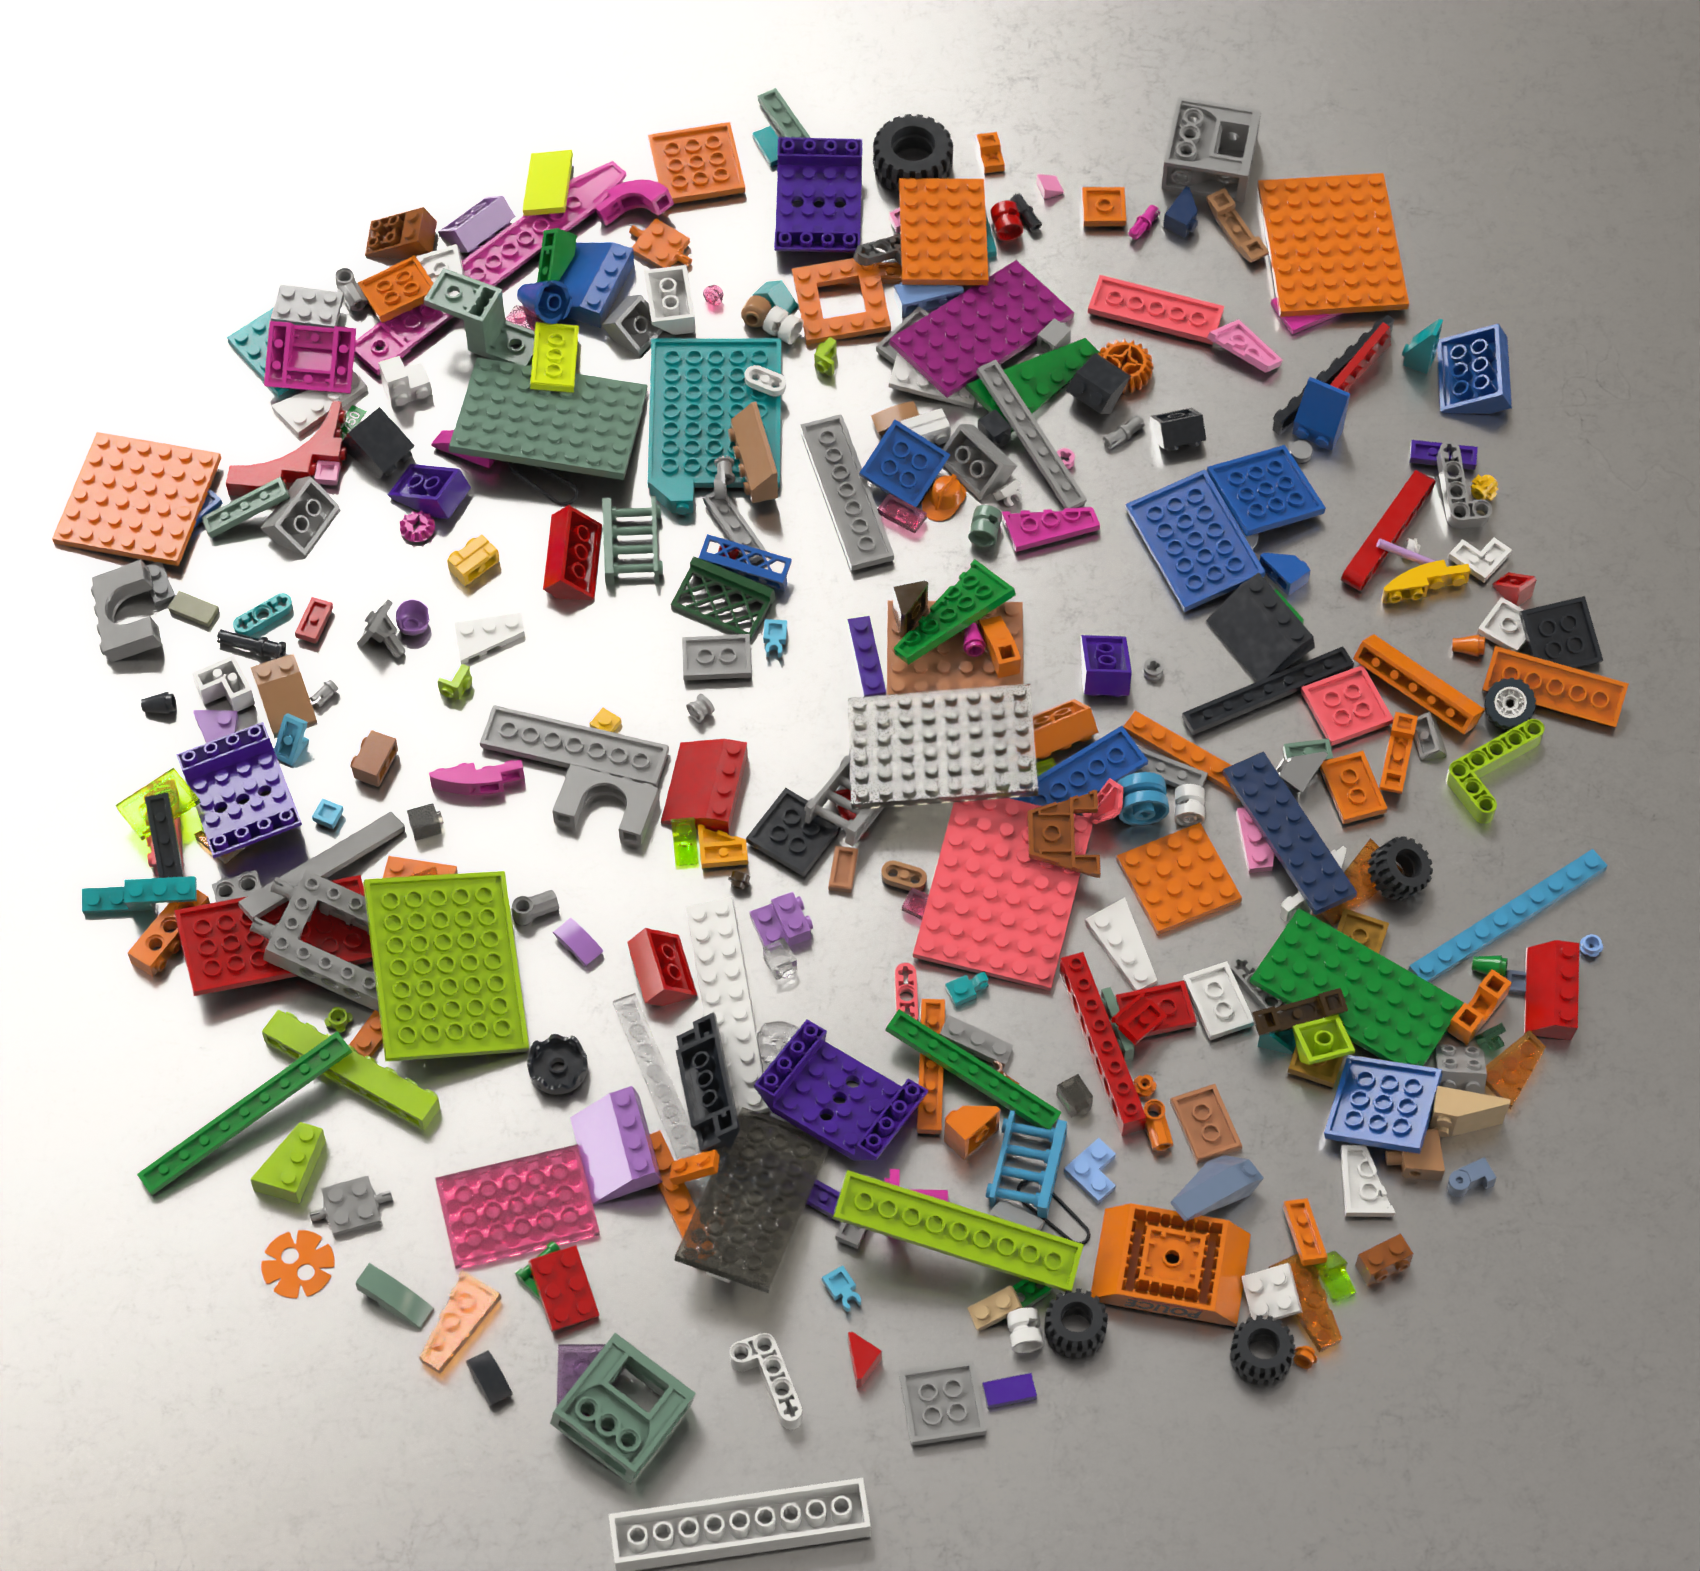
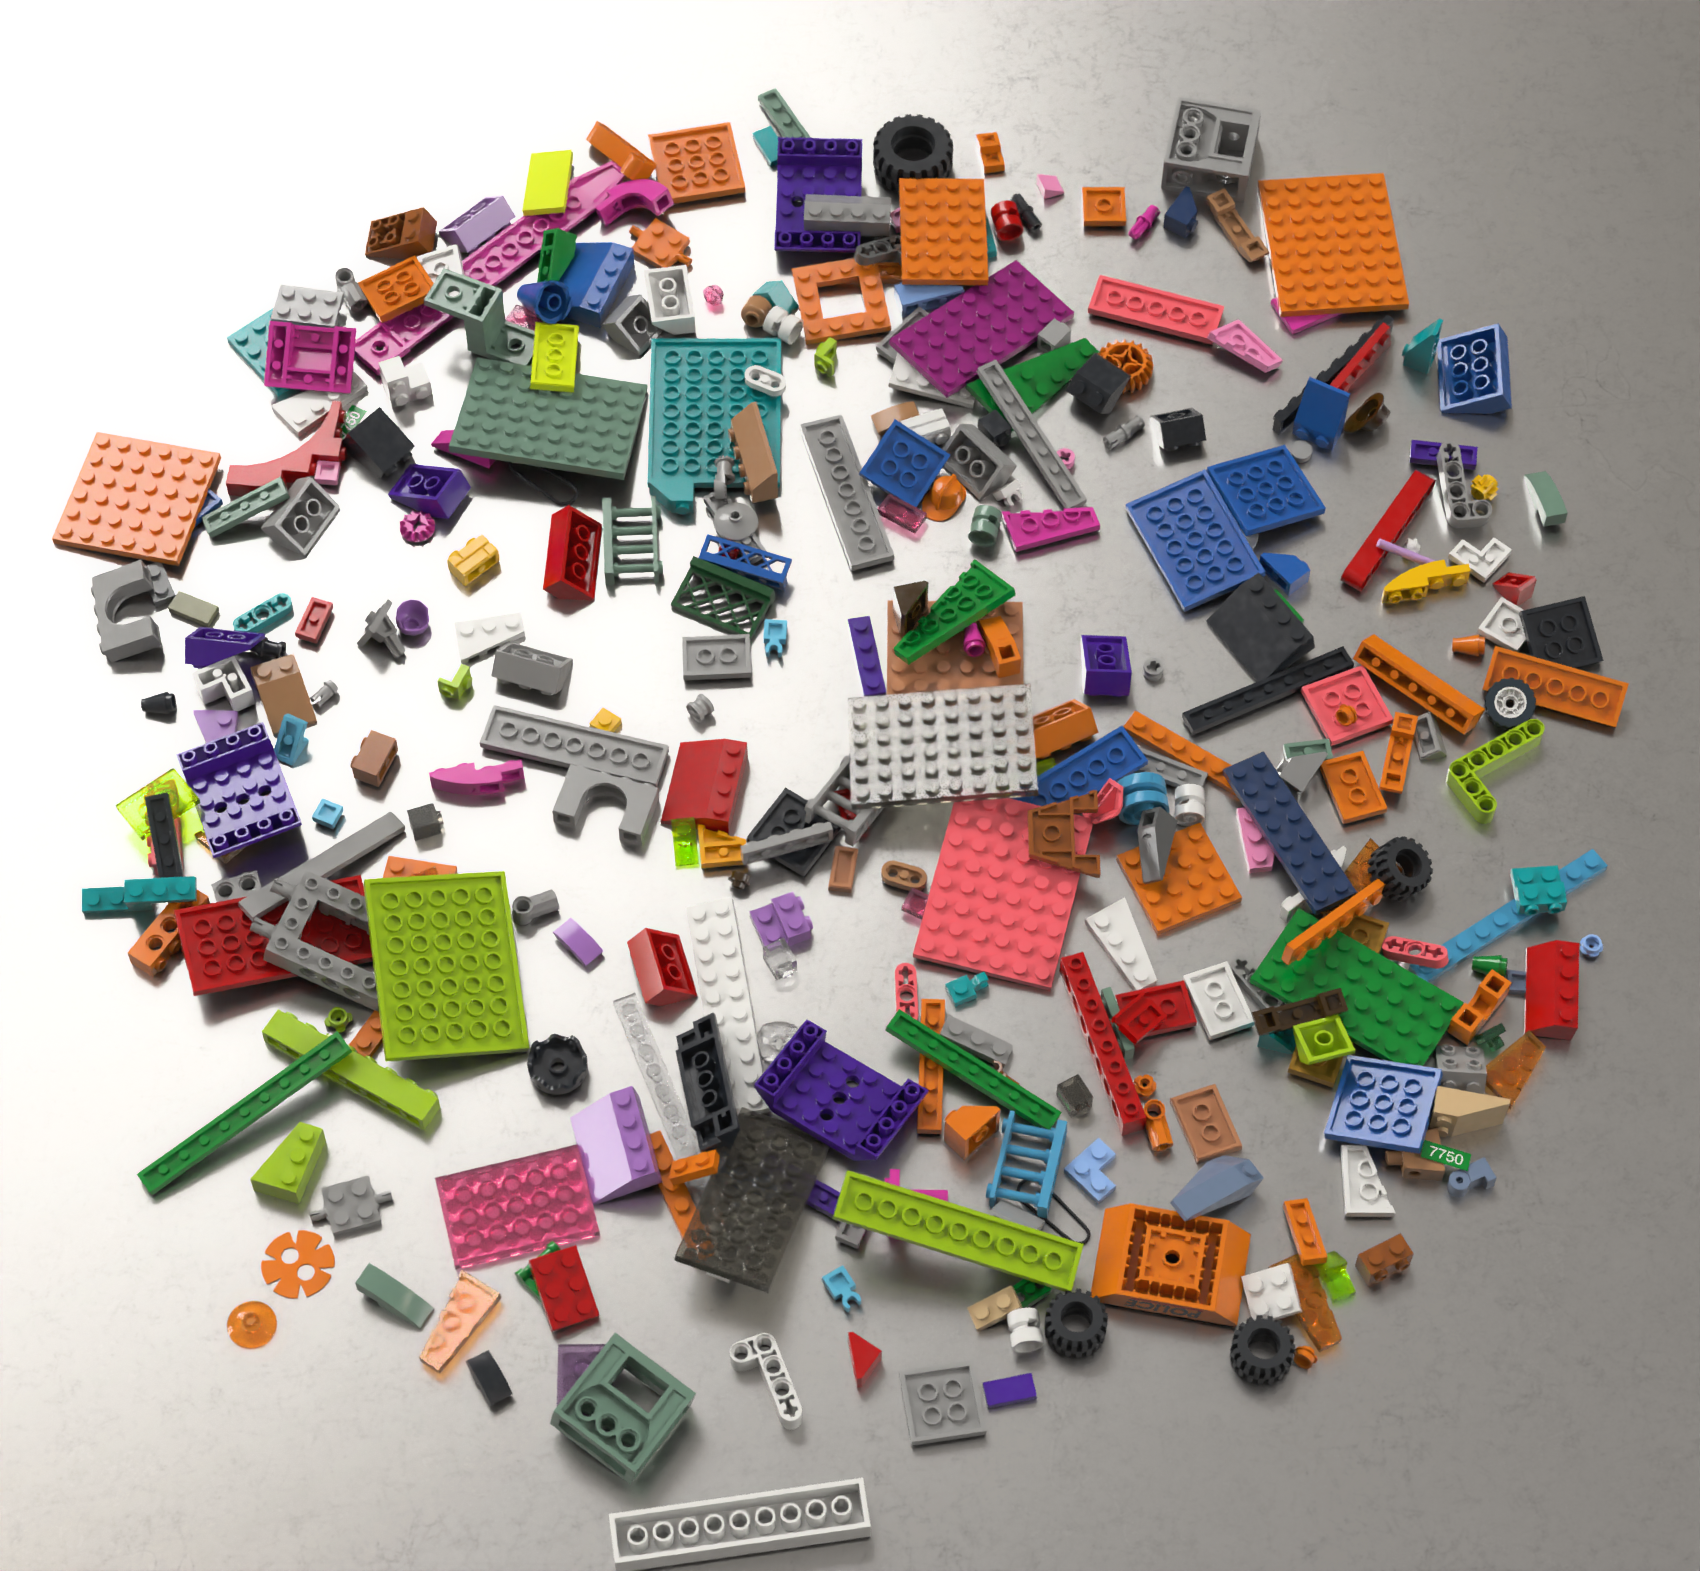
(212, 645): none -> dark purple slope
(253, 1334): none -> clear orange dish
(530, 668): none -> light grey slope
(631, 160): none -> orange beam
(738, 528): none -> light grey dish
(786, 843): none -> light grey plate
(848, 213): none -> light grey slope
(1155, 841): none -> dark grey slope
(1329, 924): none -> orange plate
(1346, 715): none -> orange plate
(1369, 415): none -> dark brown piece
(1430, 956): none -> coral beam
(1446, 1155): none -> green sticker
(1538, 890): none -> teal plate
(1546, 498): none -> sand green slope

